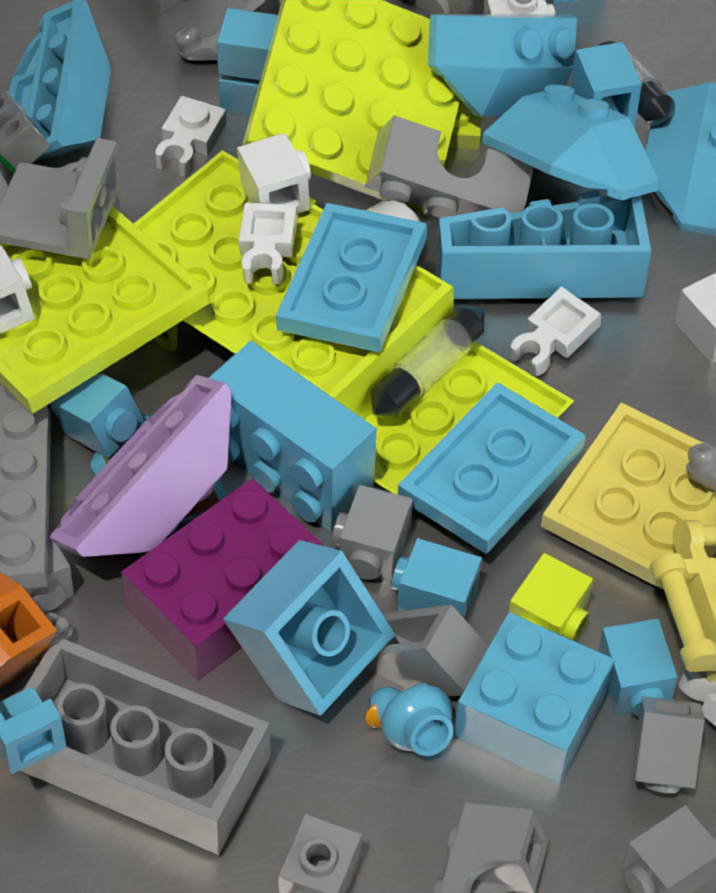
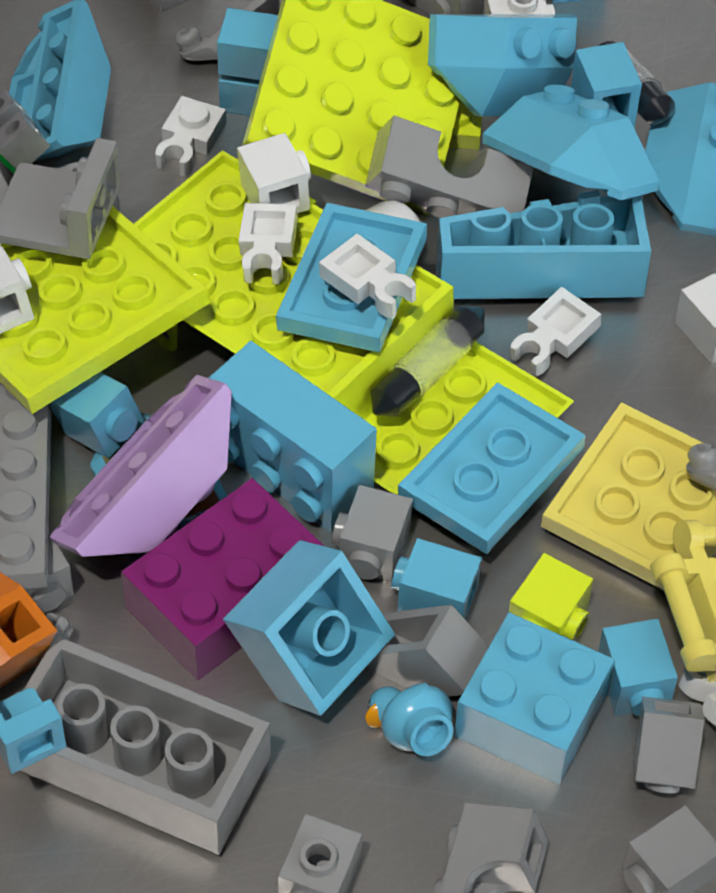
(363, 271): none -> white plate

